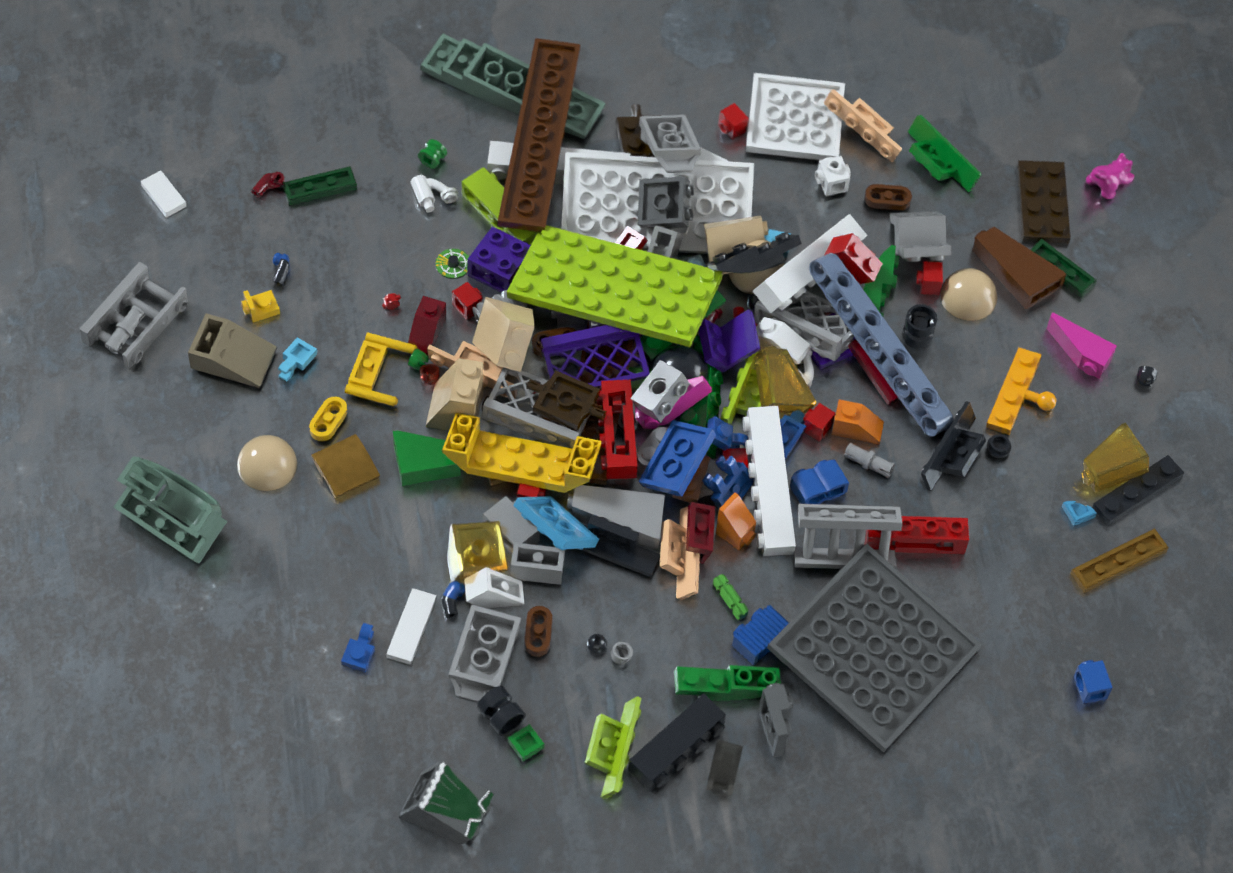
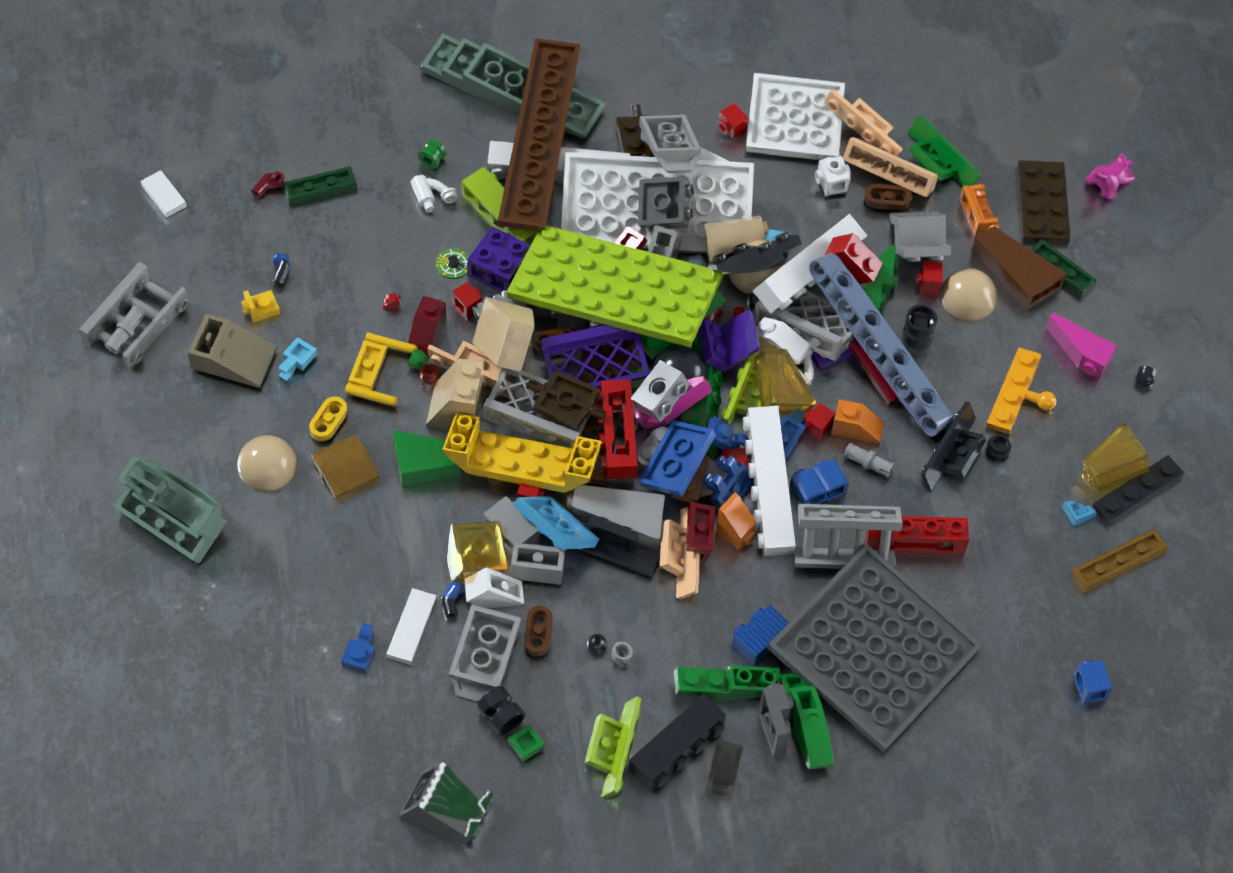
(730, 597): bright green axle -> none
(809, 722): none -> green slope
(890, 167): none -> light nougat brick
(977, 209): none -> orange hinge

